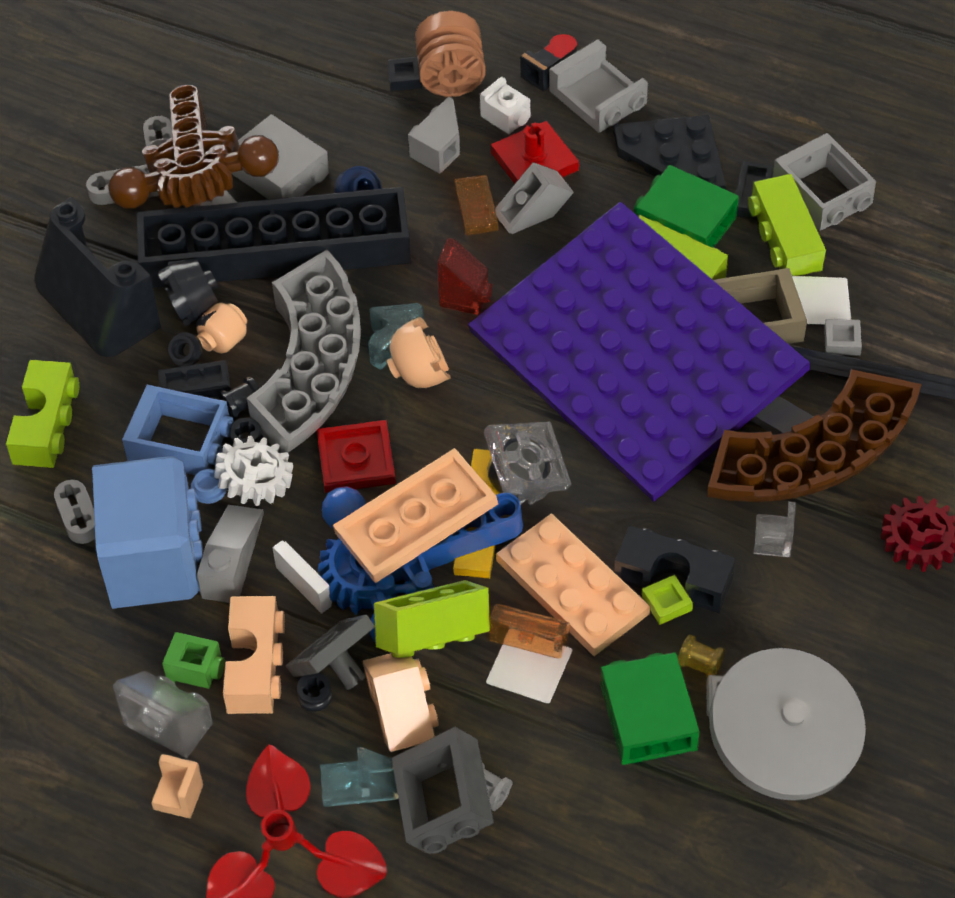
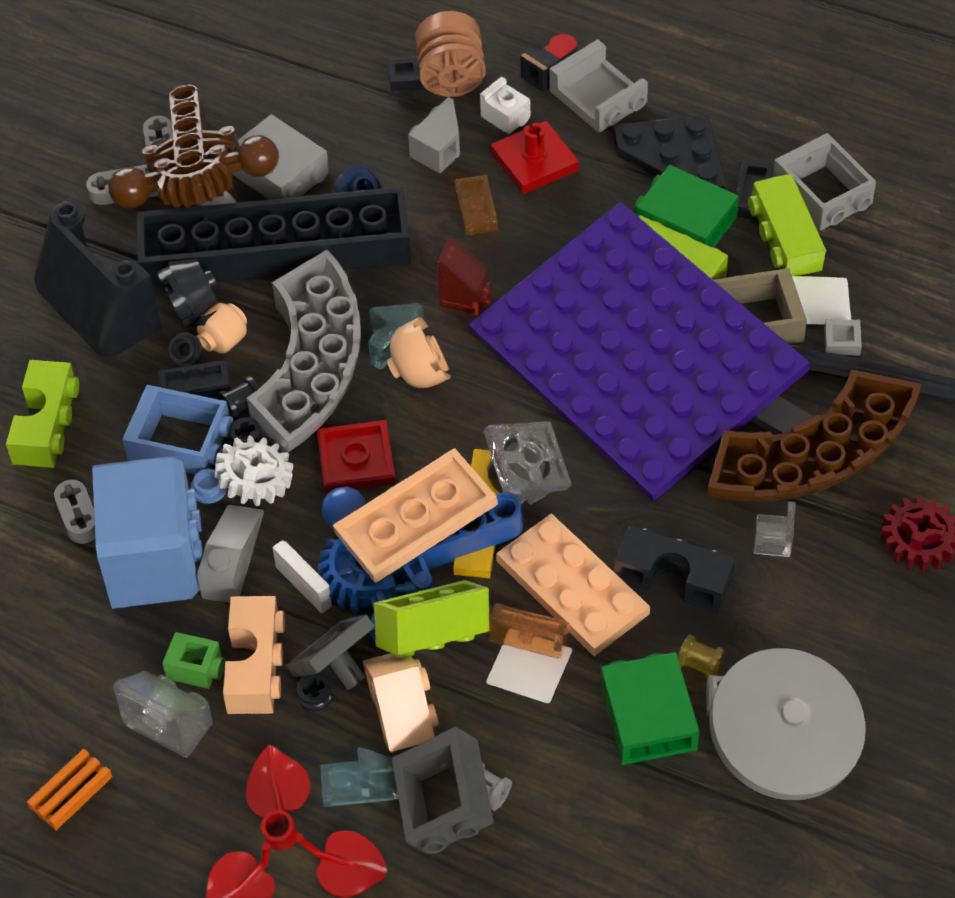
(64, 785): none -> orange tile
(178, 786): light nougat panel -> none
(533, 198): light grey slope -> none
(667, 599): lime plate -> none

